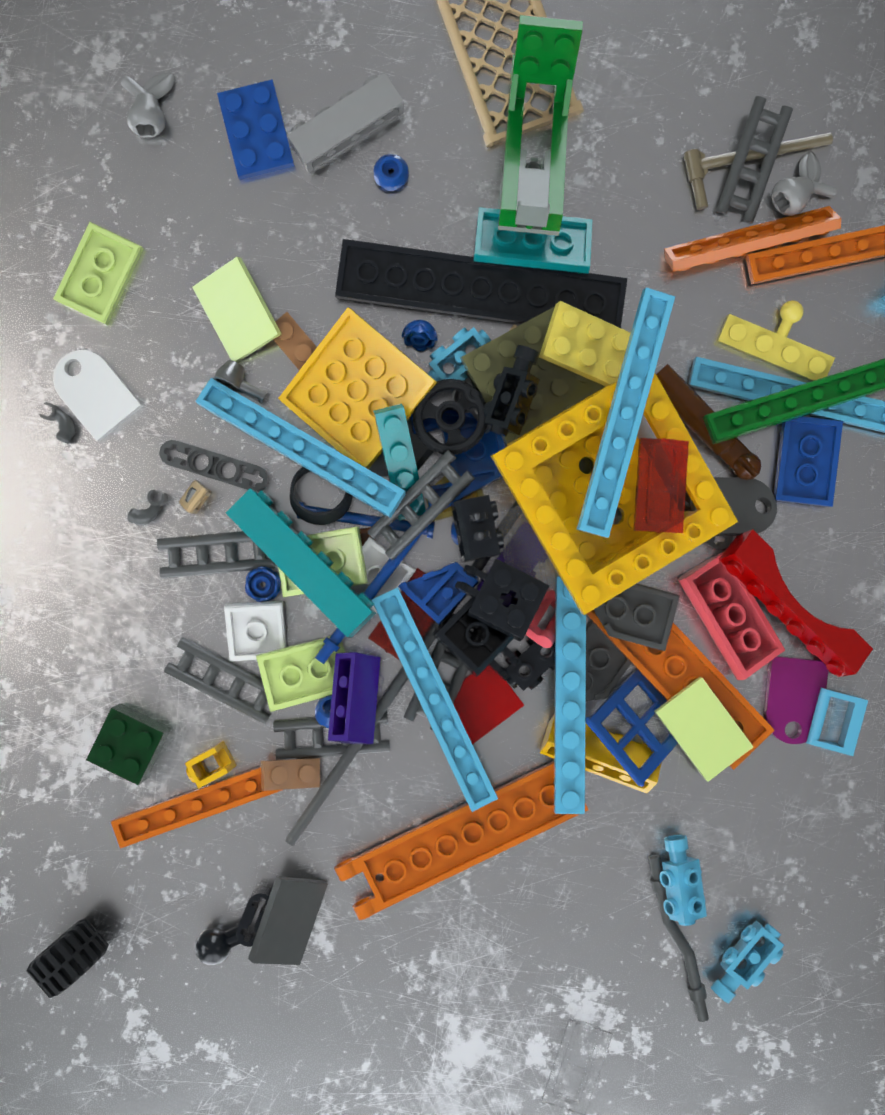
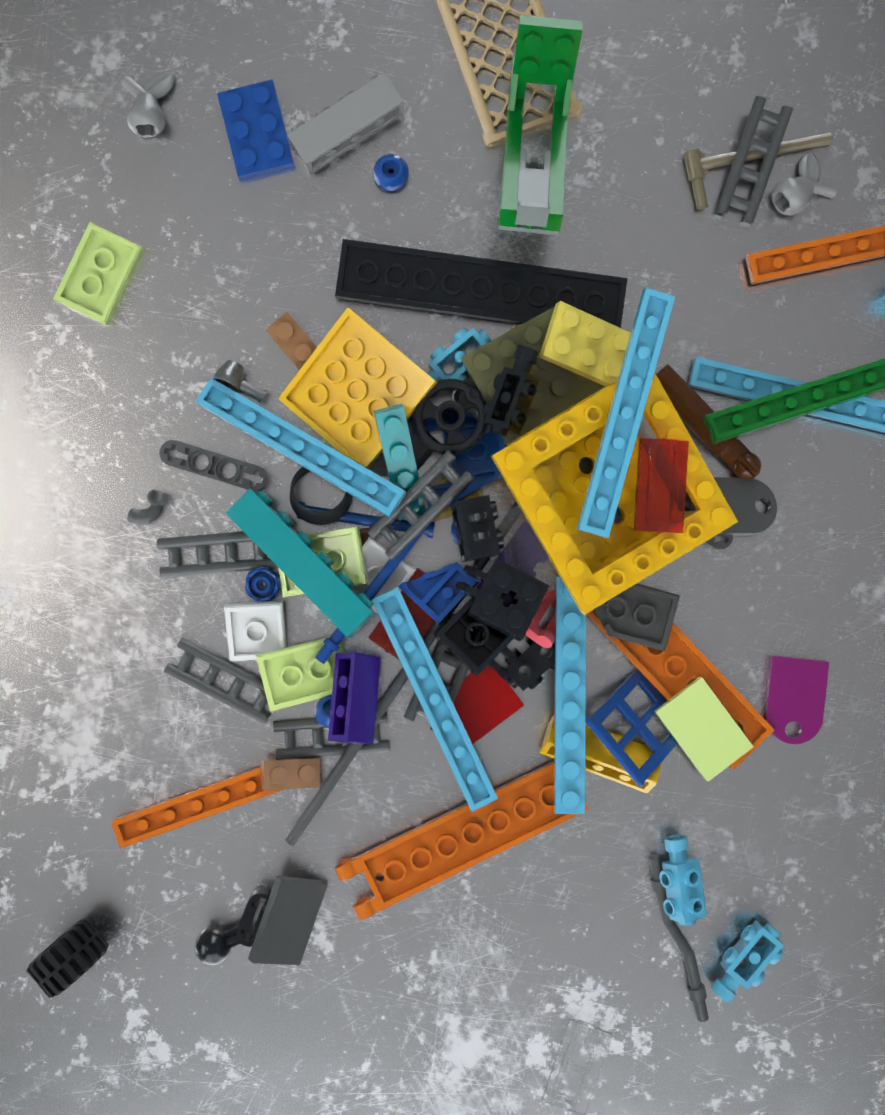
(65, 424): dark grey arm -> none
(95, 394): white tile -> none
(128, 744): dark green brick -> none
(194, 497): tan slope -> none
(198, 771): yellow window -> none
(236, 310): yellowish green tile -> none
(419, 335): blue plate -> none
(564, 252): teal plate -> none
(603, 664): dark grey tile -> none
(731, 617): coral brick -> none
(752, 238): orange plate -> none
(755, 566): red arch -> none
(776, 347): light yellow plate -> none
(808, 461): blue plate -> none
(851, 725): medium azure tile -> none

